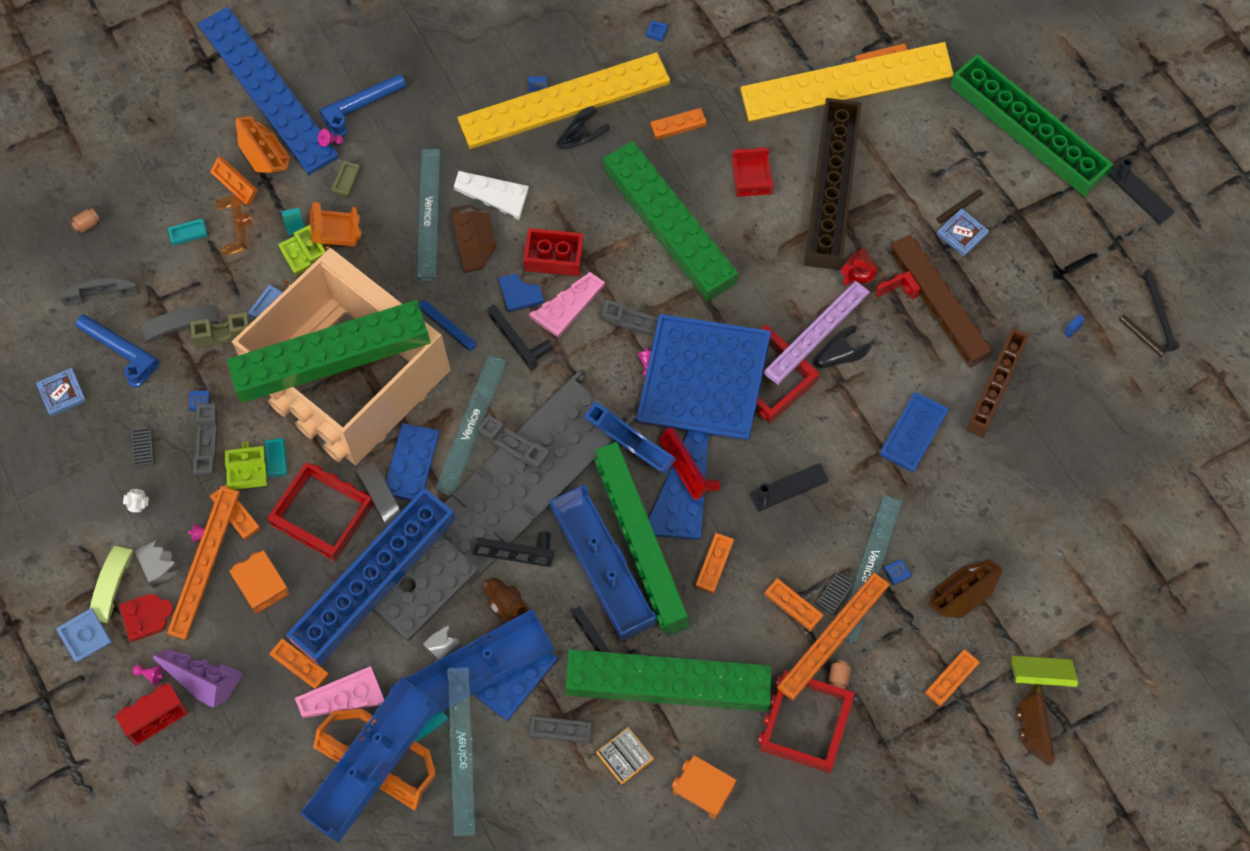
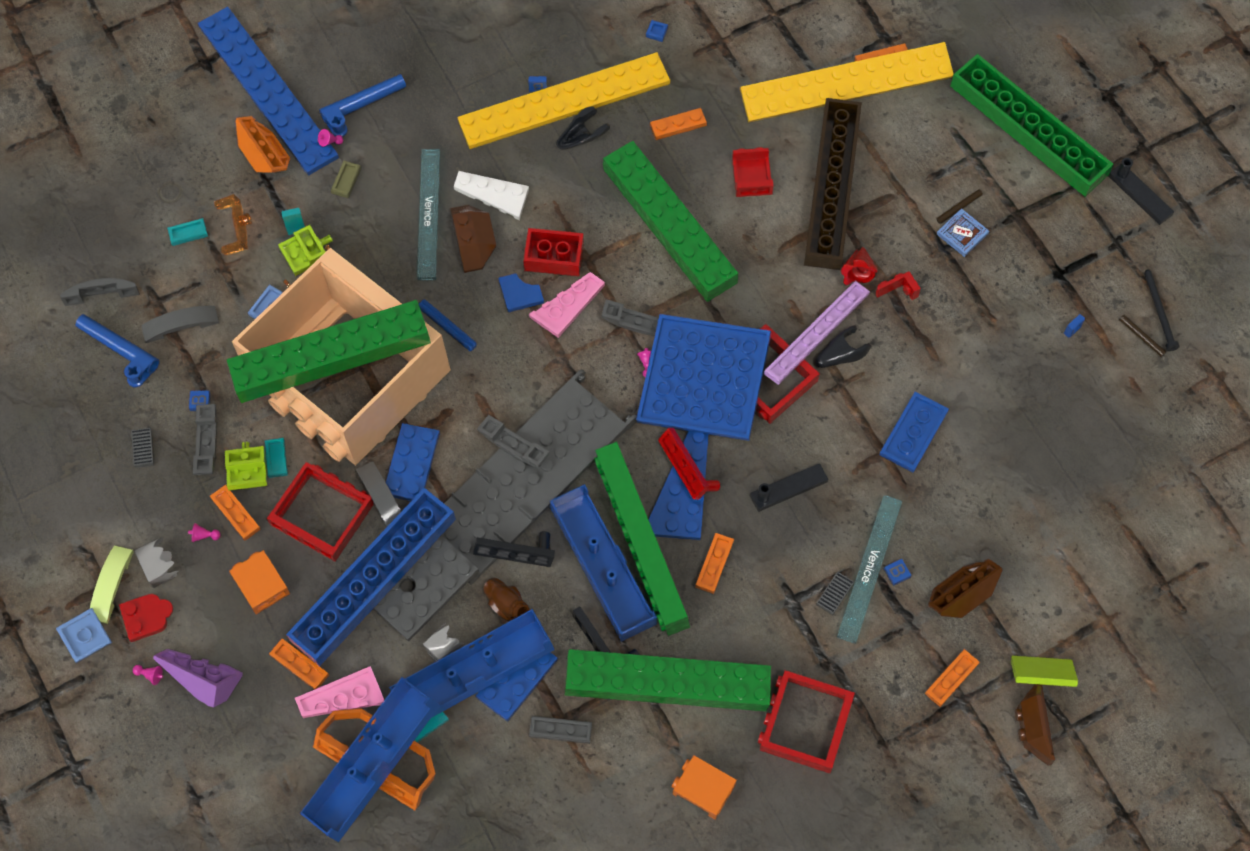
(61, 392): medium blue tile -> none
(85, 220): nougat brick -> none
(135, 500): white gear -> none
(151, 714): red brick -> none
(203, 563): orange tile -> none
(209, 334): olive arch -> none
(234, 181): orange plate -> none
(334, 227): orange panel -> none
(461, 751): clear light blue tile -> none
(471, 421): clear light blue tile -> none
(528, 356): black piece -> none
(625, 756): light grey tile -> none
(629, 438): blue arch -> none
(793, 604): orange plate -> none
(833, 636): orange tile -> none
(840, 674): nougat brick -> none
(941, 302): reddish brown brick -> none
(997, 382): reddish brown brick -> none

